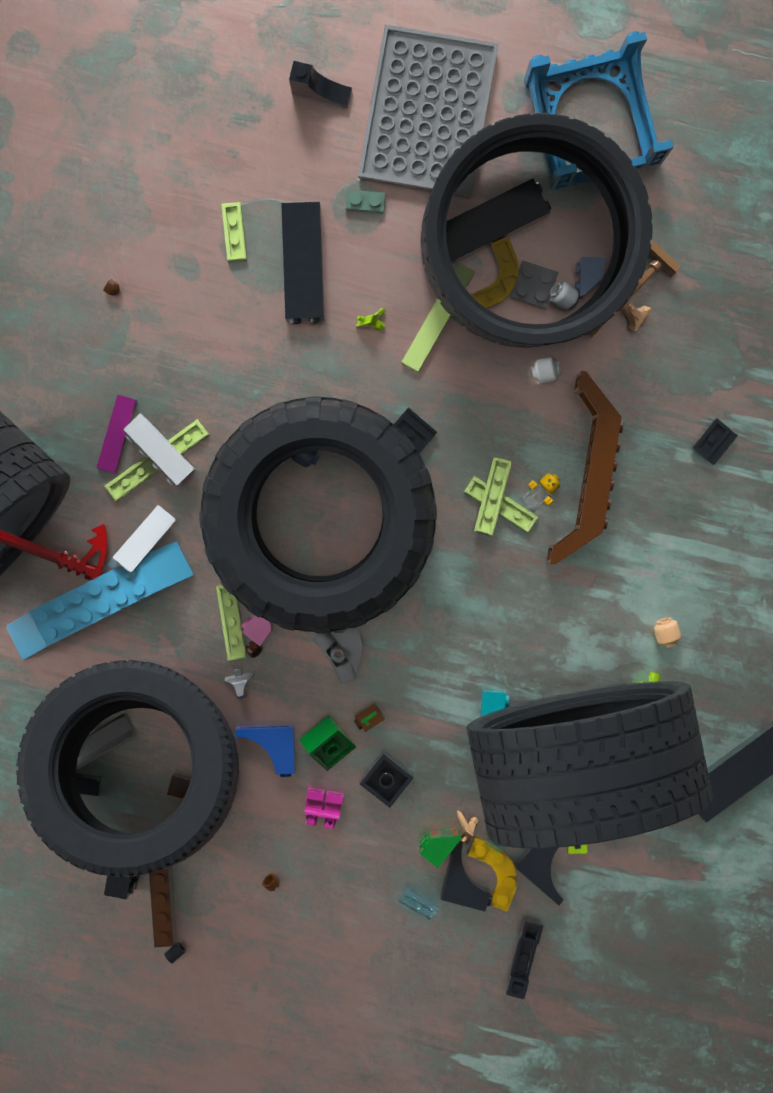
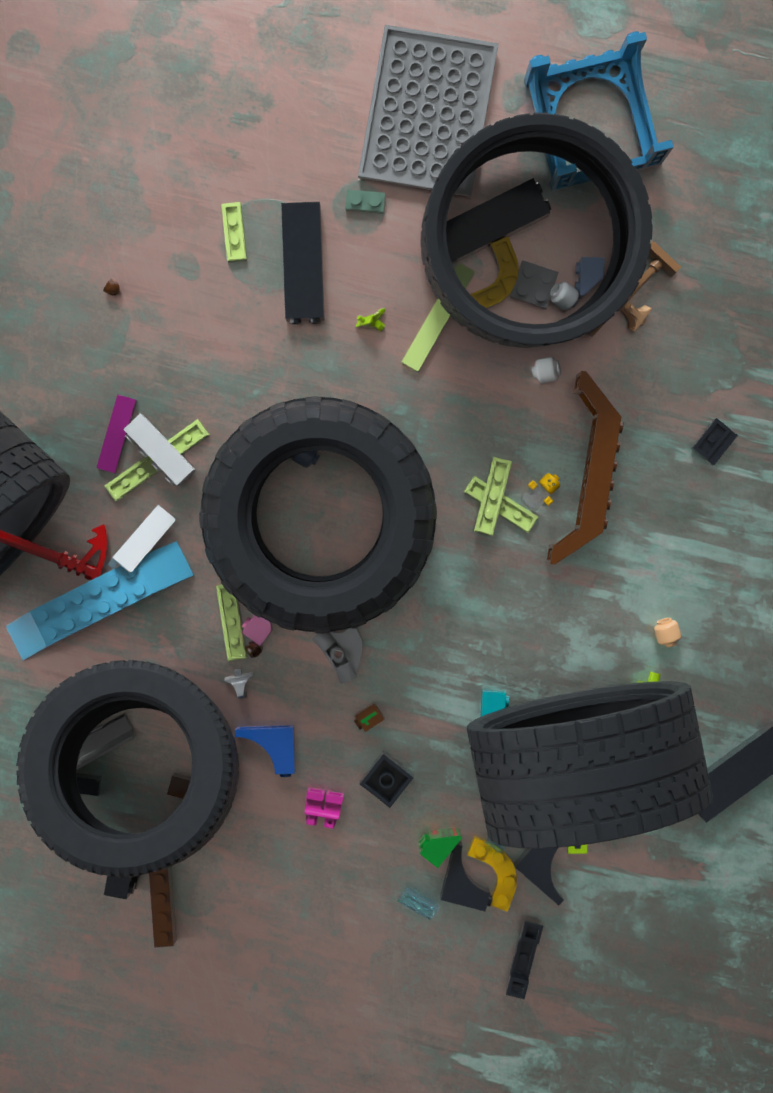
(175, 952): black hinge -> none
(270, 882): reddish brown hinge -> none
(312, 85): black arch -> none
(327, 743): green slope -> none
(415, 429): black plate -> none
(467, 828): light nougat piece -> none

